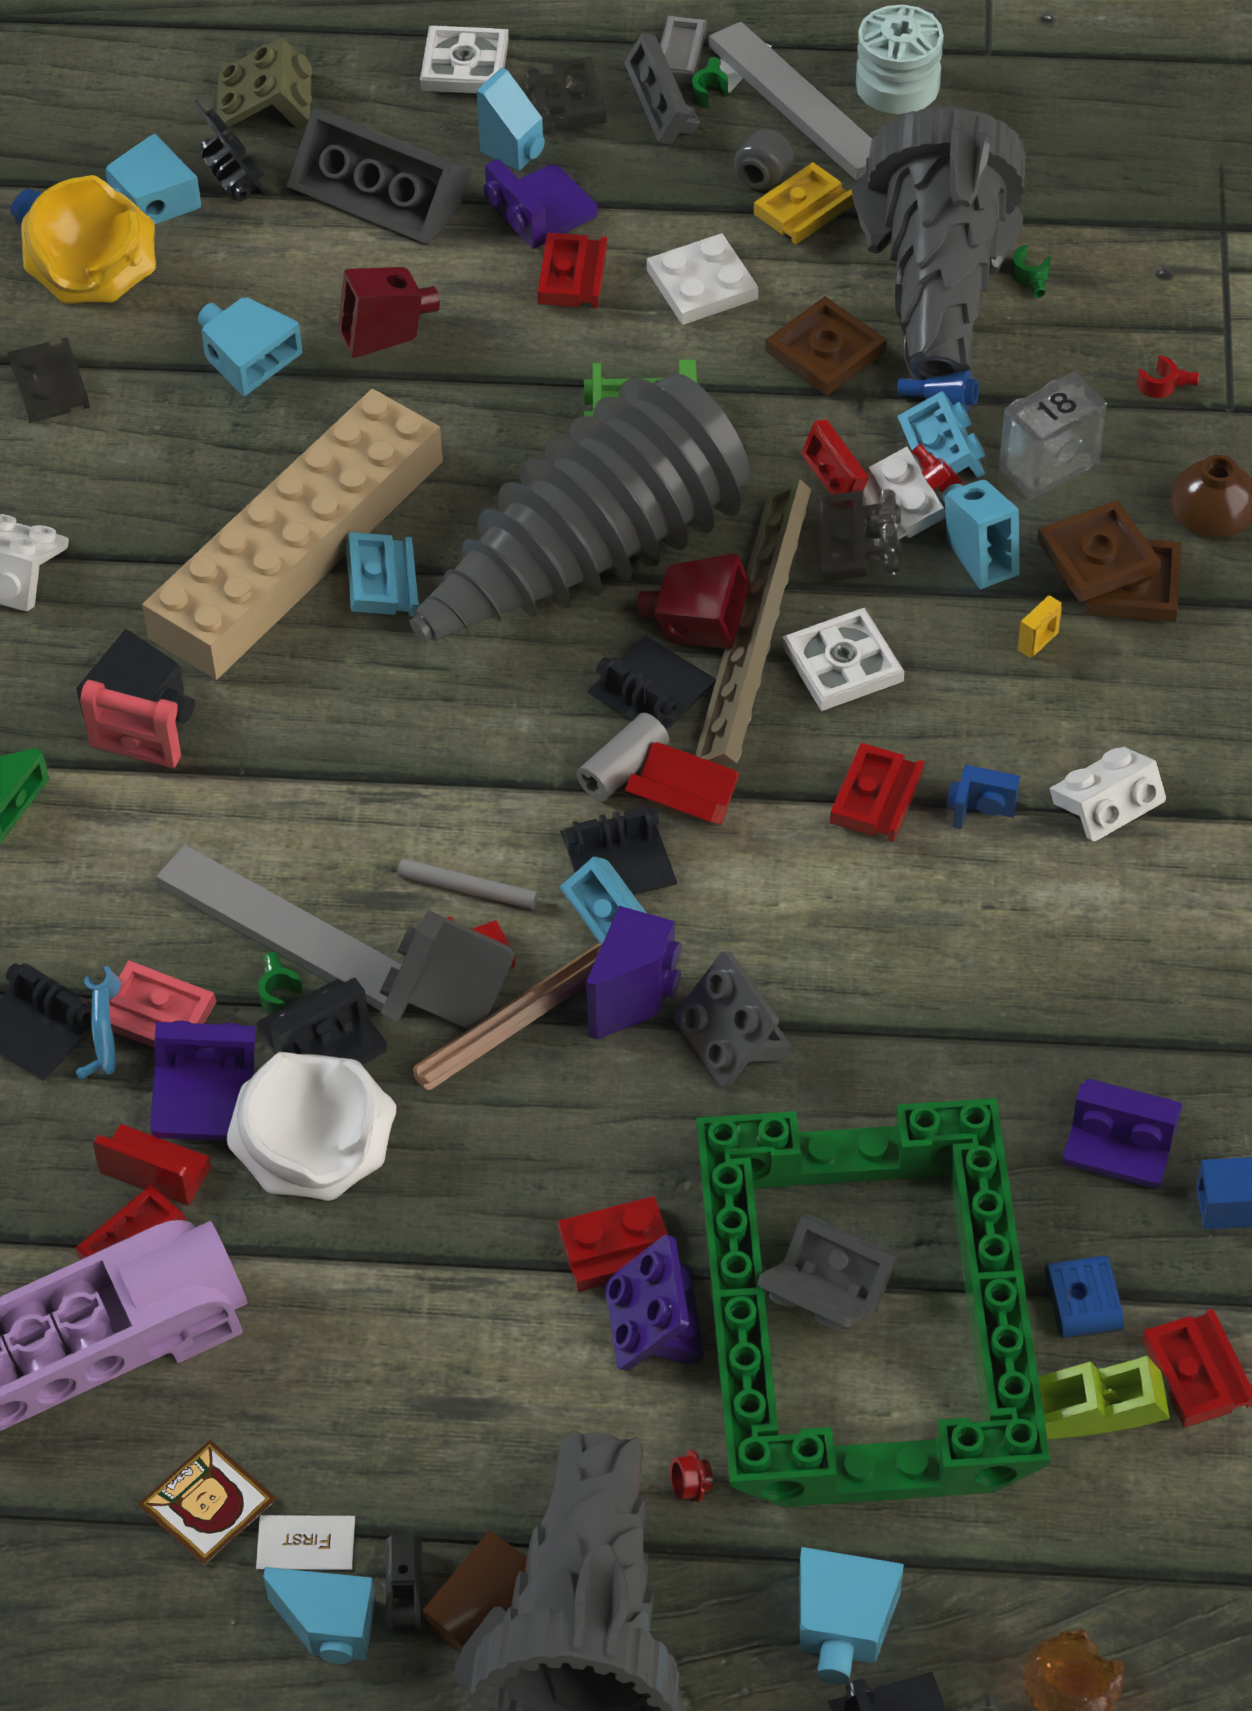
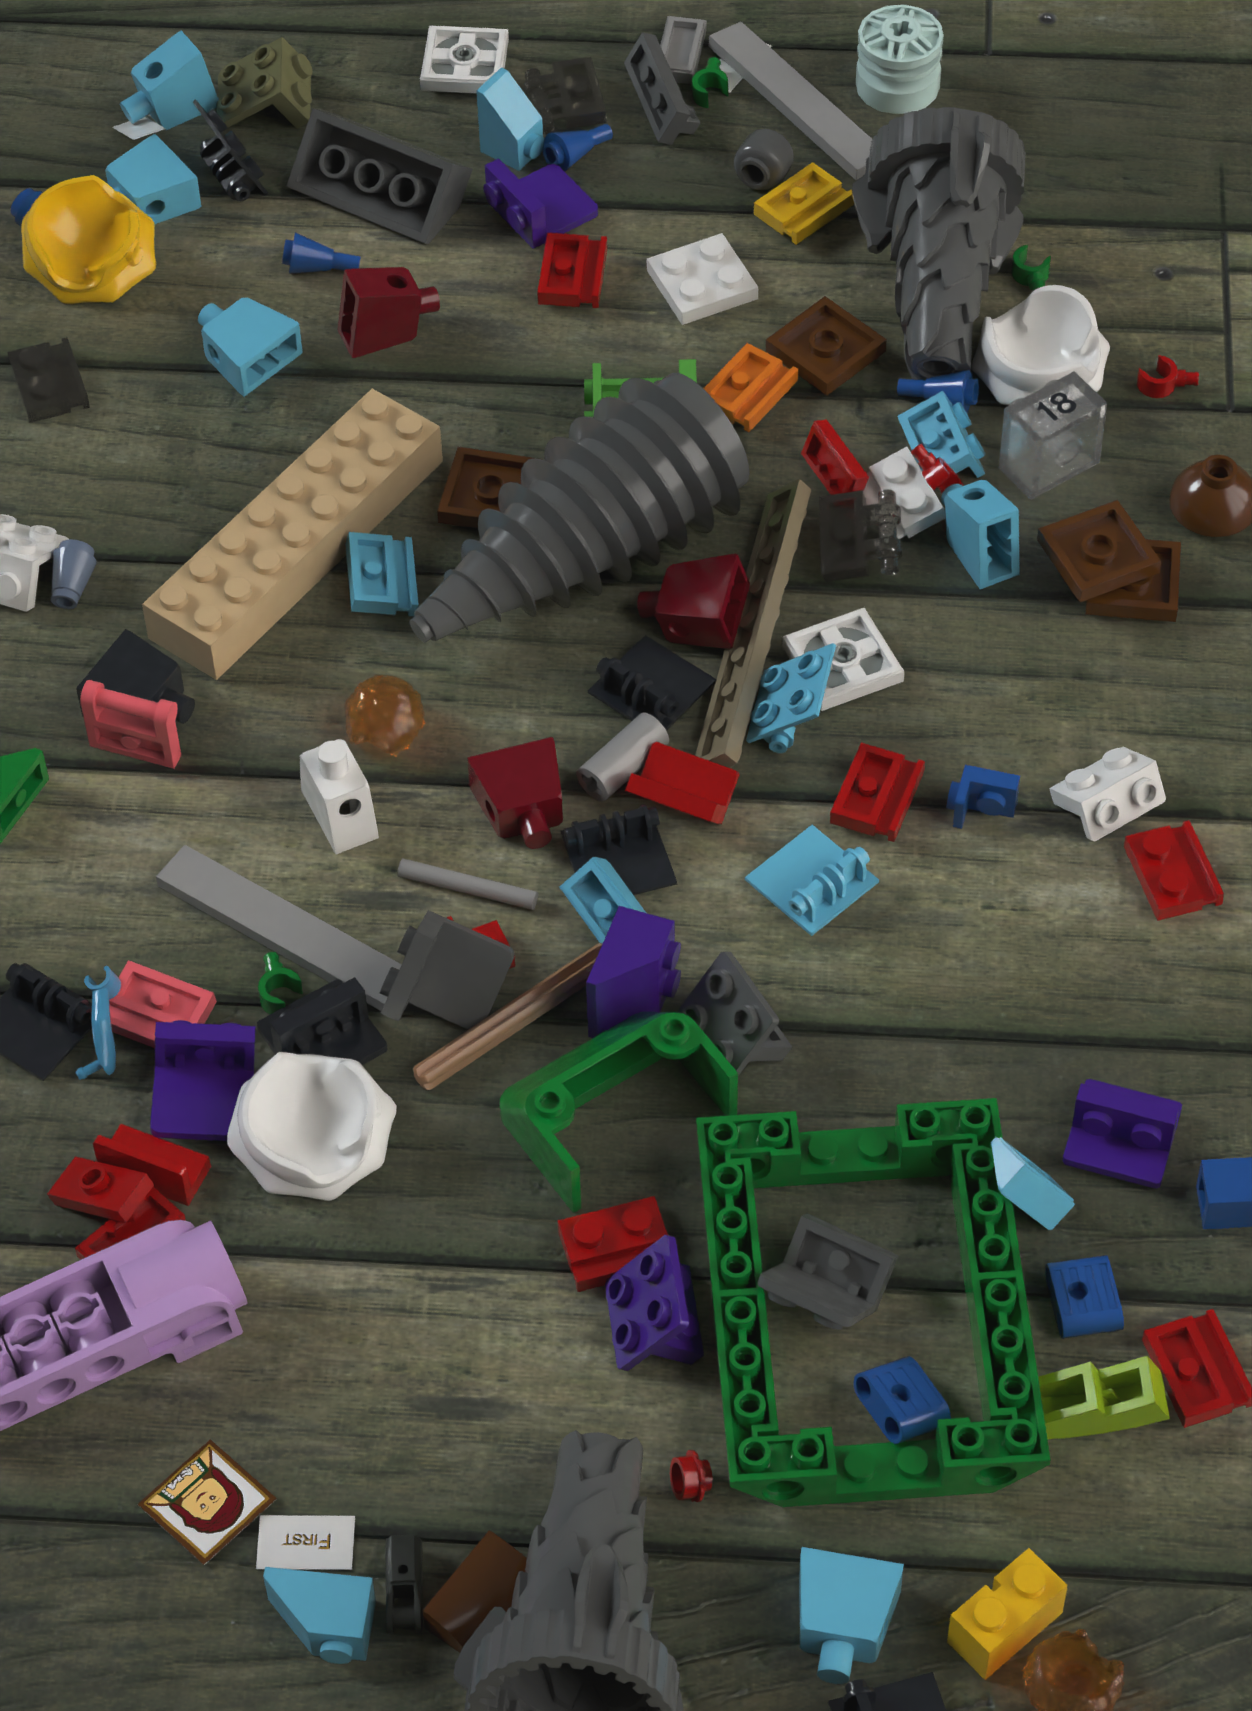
(71, 572): none -> sand blue cone
(100, 1189): none -> red plate
(138, 129): none -> white sticker
(170, 83): none -> medium azure torso
(310, 256): none -> blue cone
(334, 778): none -> white torso
(384, 713): none -> clear orange hair
(475, 484): none -> reddish brown plate
(519, 790): none -> dark red torso
(548, 1097): none -> green windscreen
(570, 146): none -> blue cone
(751, 385): none -> orange plate
(789, 697): none -> medium azure hinge
(813, 879): none -> medium azure hinge
(901, 1399): none -> blue piece
(1005, 1619): none -> yellow piece
(1029, 1185): none -> medium azure slope
(1039, 626): yellow tile -> none
(1040, 343): none -> white piece
(1173, 870): none -> red plate

